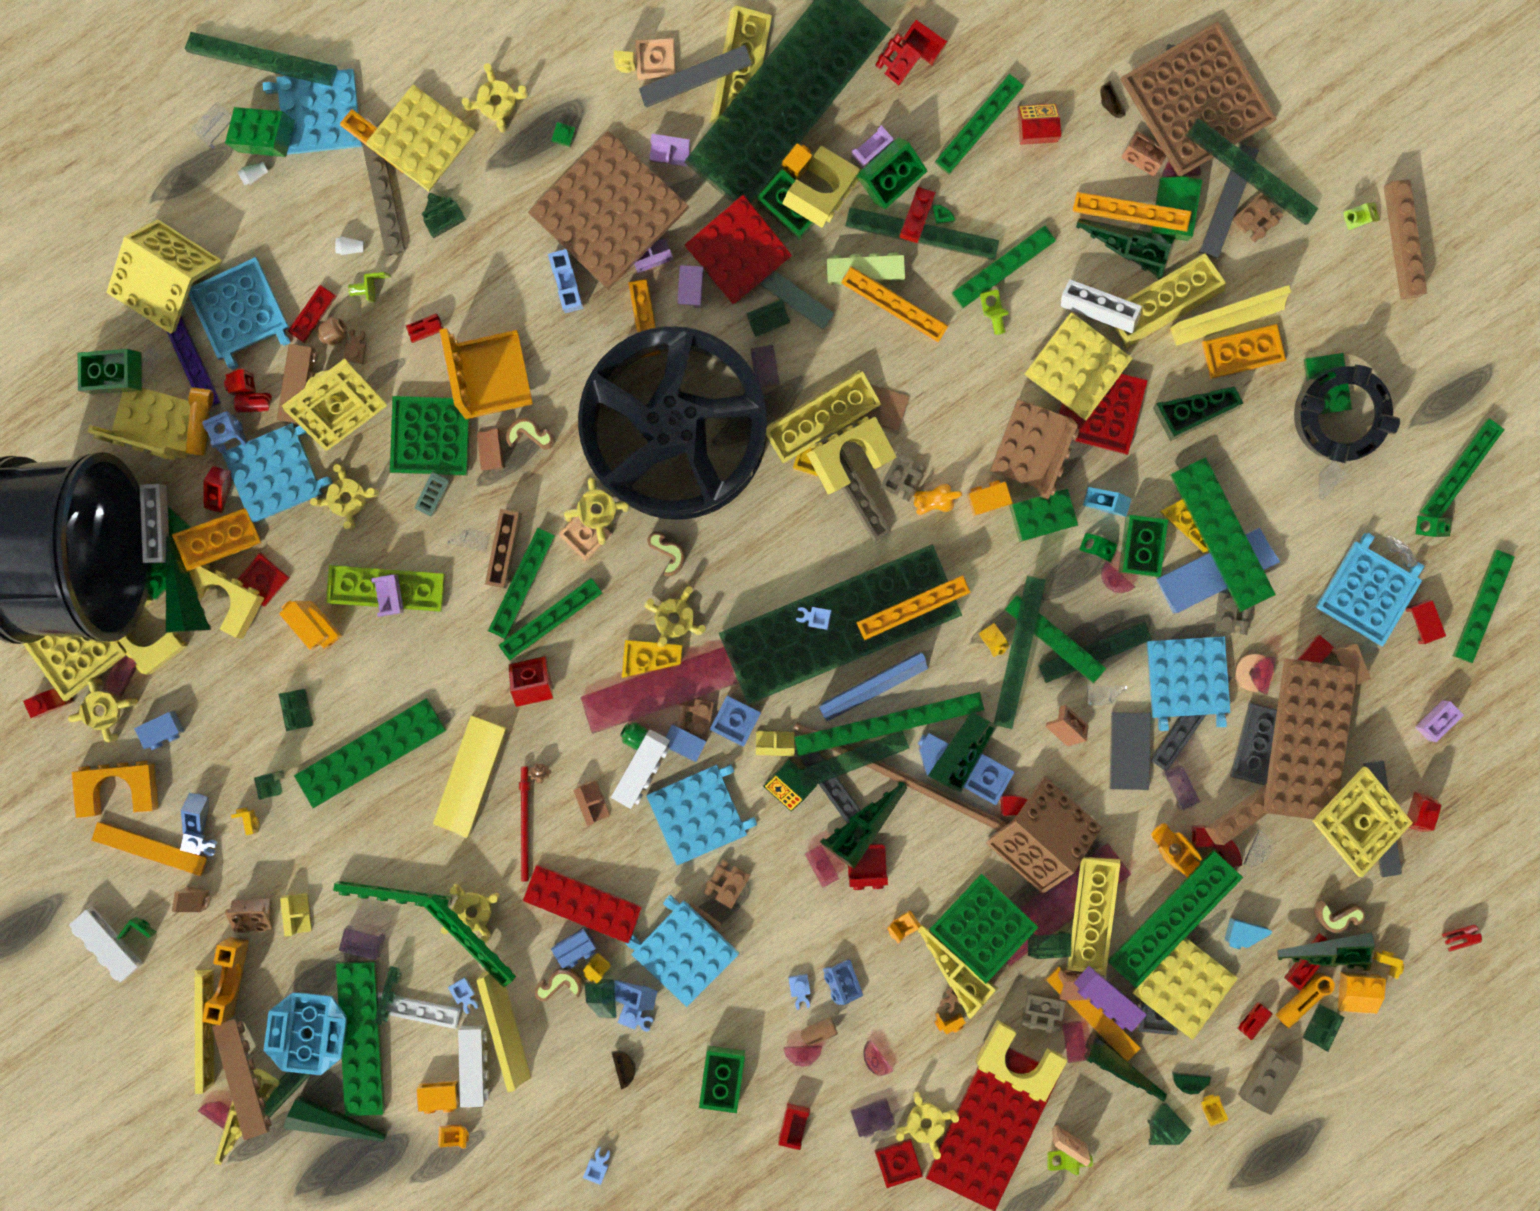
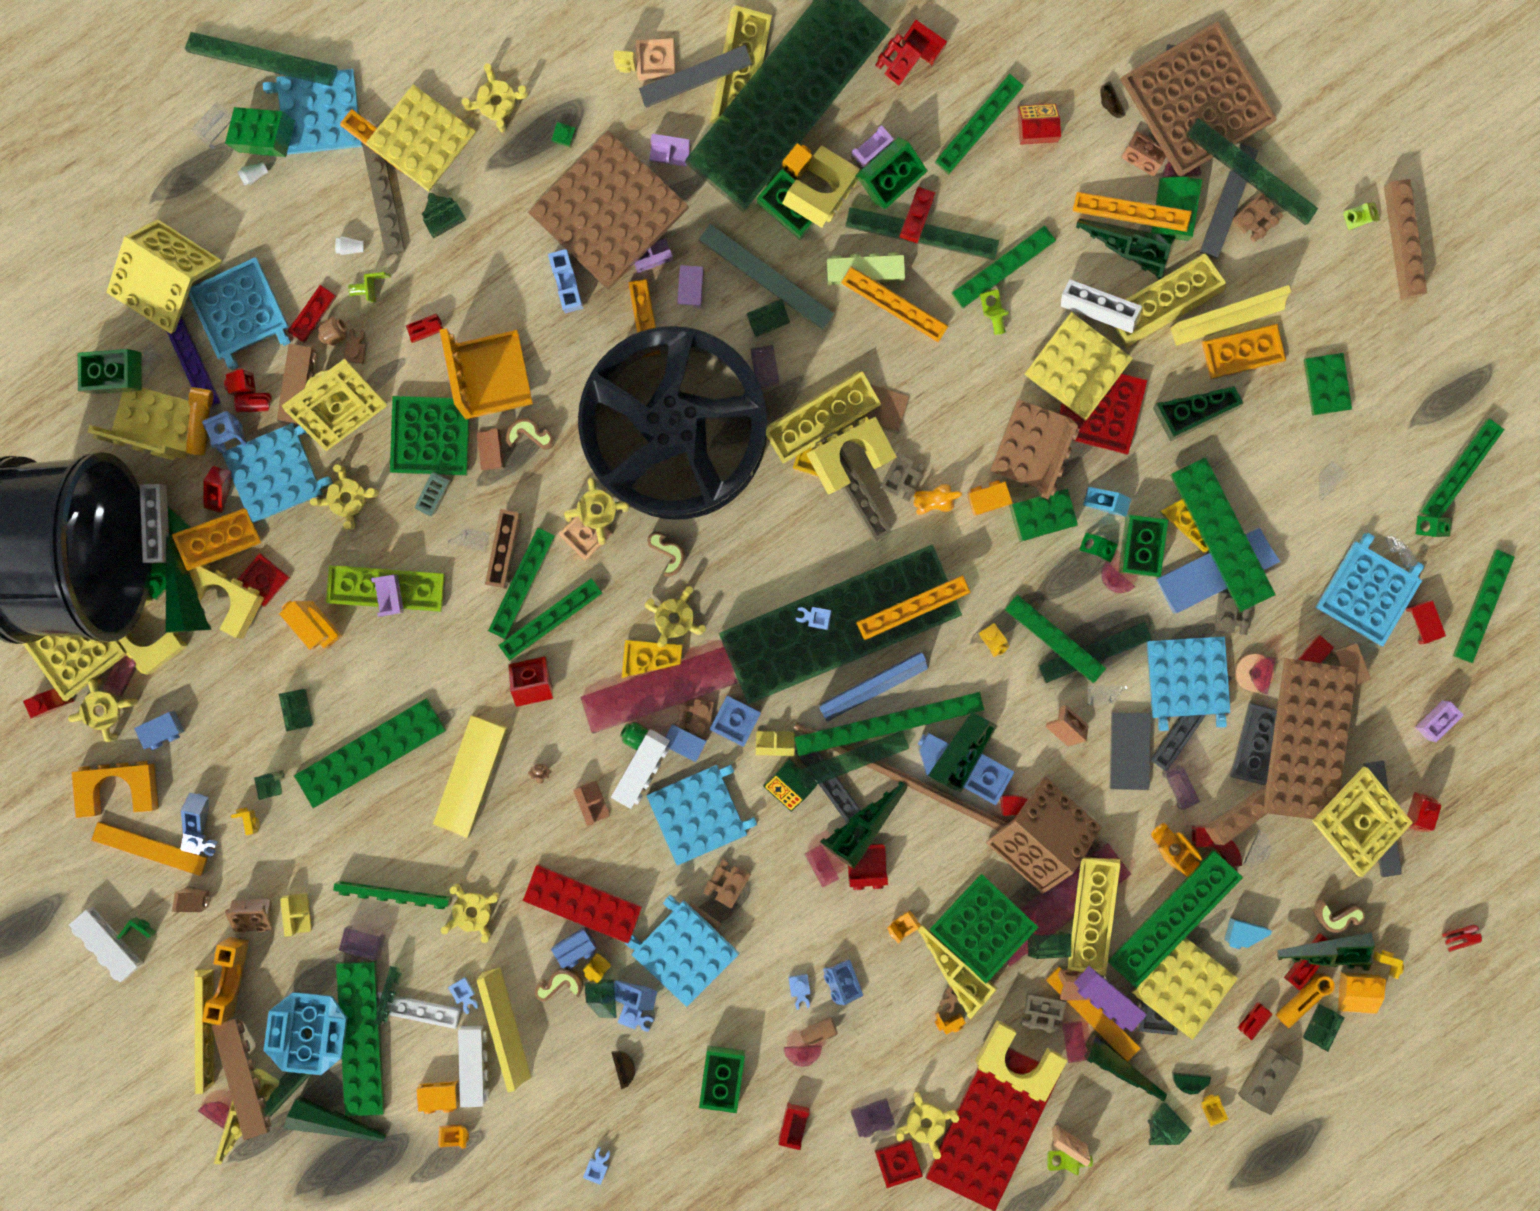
(467, 938): green plate -> none
(524, 786): red bar -> none
(738, 249): red plate -> none
(875, 1061): clear pink plate -> none
(942, 214): green tile -> none
(1019, 651): clear green plate -> none
(1311, 404): black piece -> none

